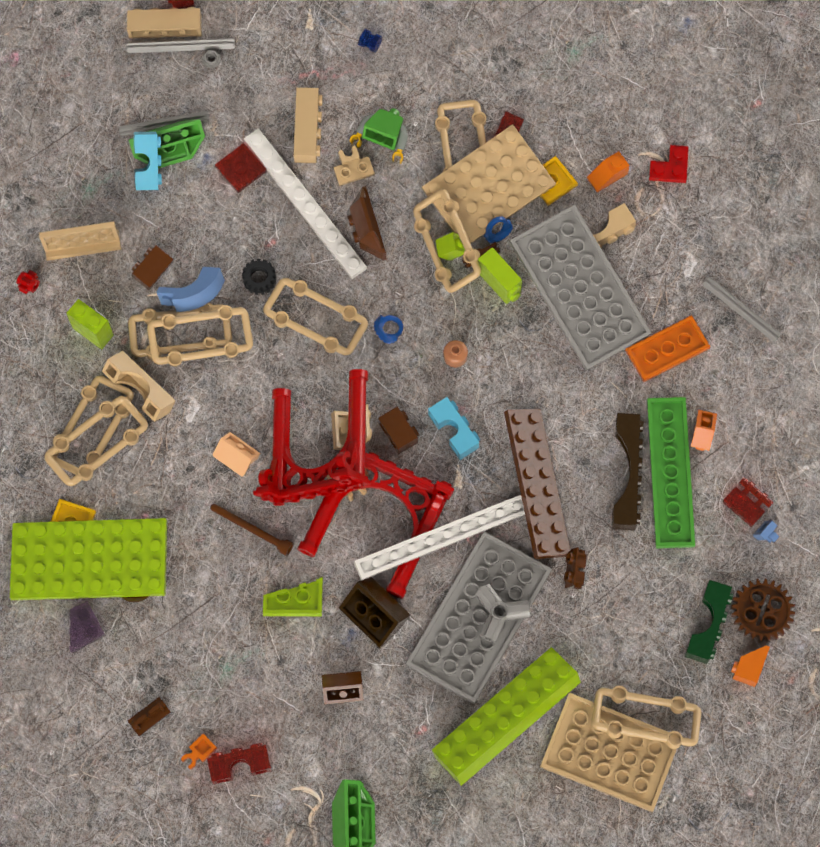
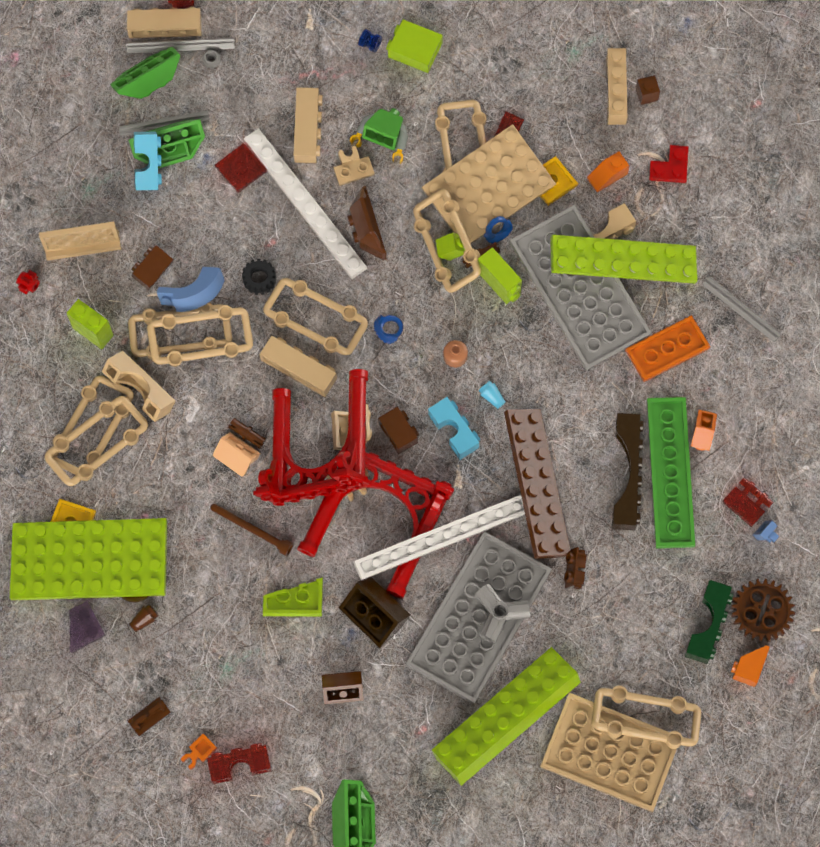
(143, 618): none -> reddish brown cone
(148, 74): none -> bright green wedge
(247, 433): none -> reddish brown pin
(298, 365): none -> tan brick
(414, 45): none -> lime brick
(491, 394): none -> medium azure cone
(616, 86): none -> tan arch
(623, 259): none -> lime piece
(647, 90): none -> reddish brown brick

